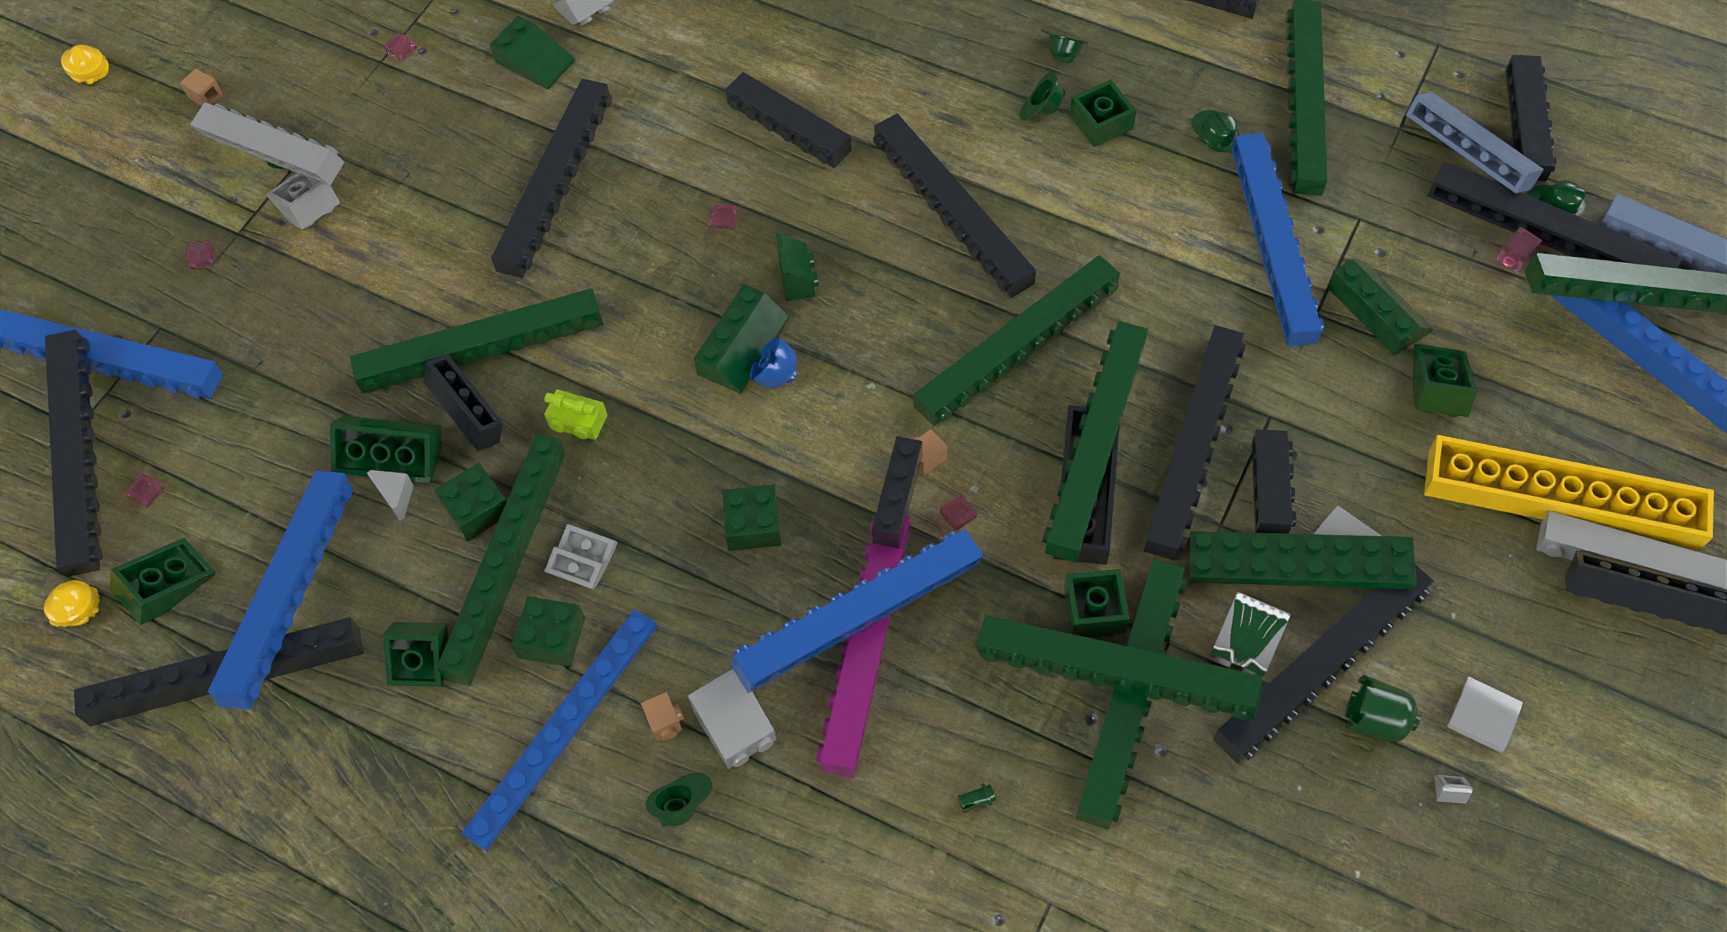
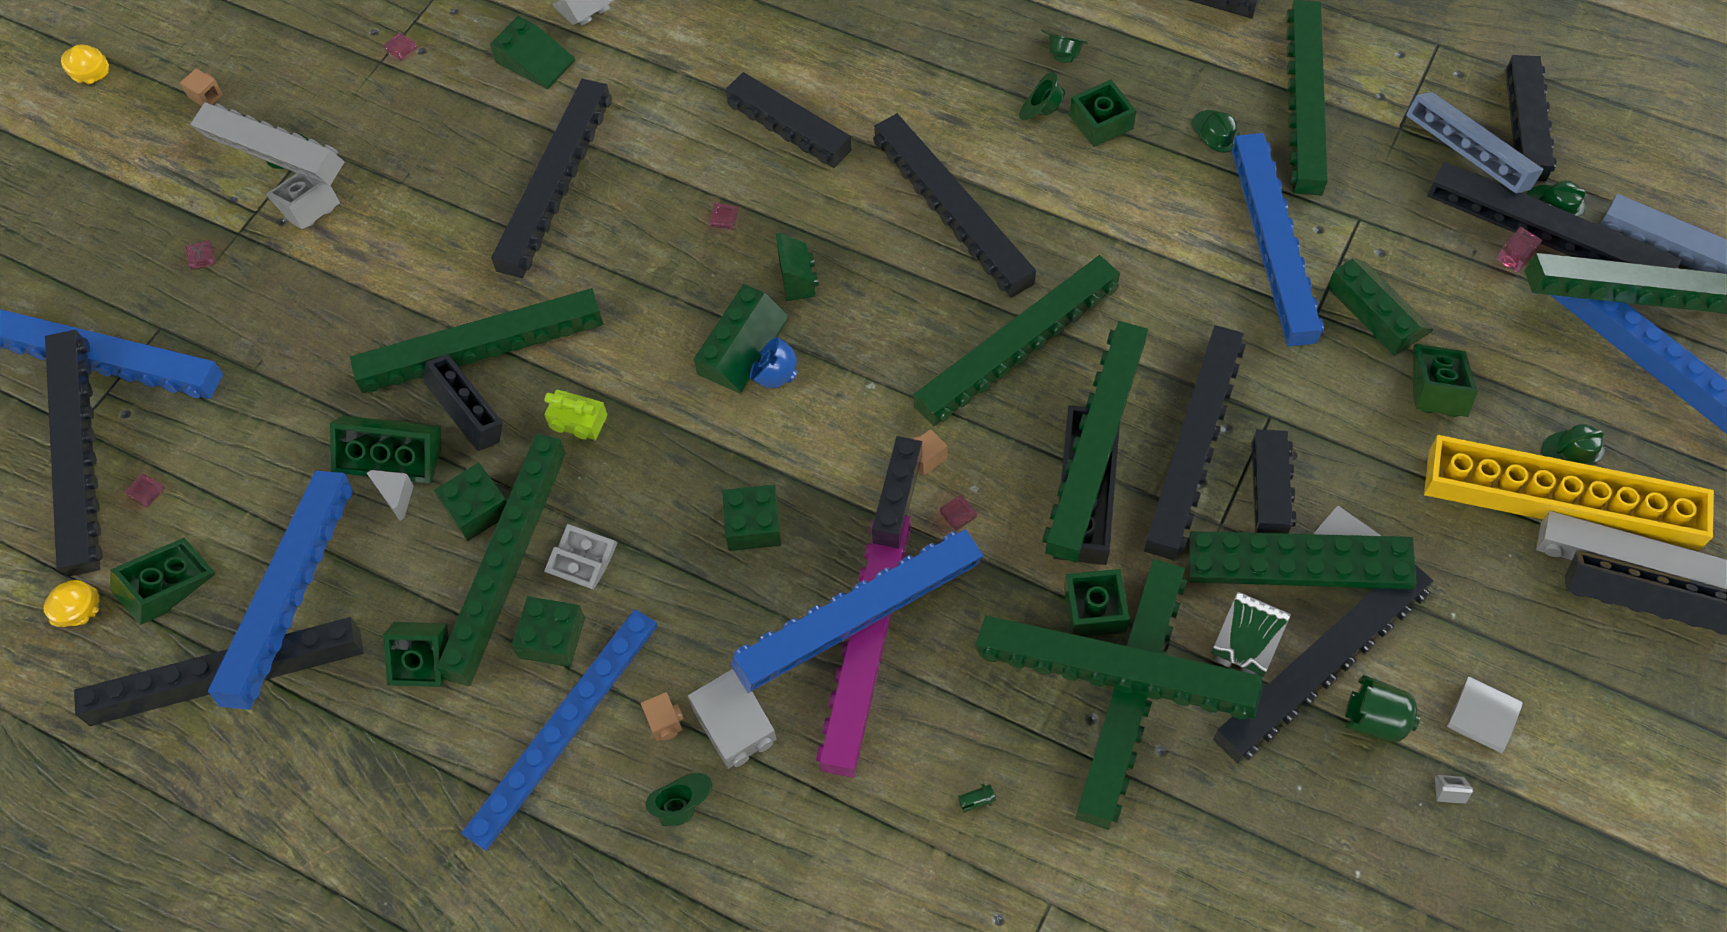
(1578, 444): none -> dark green piece

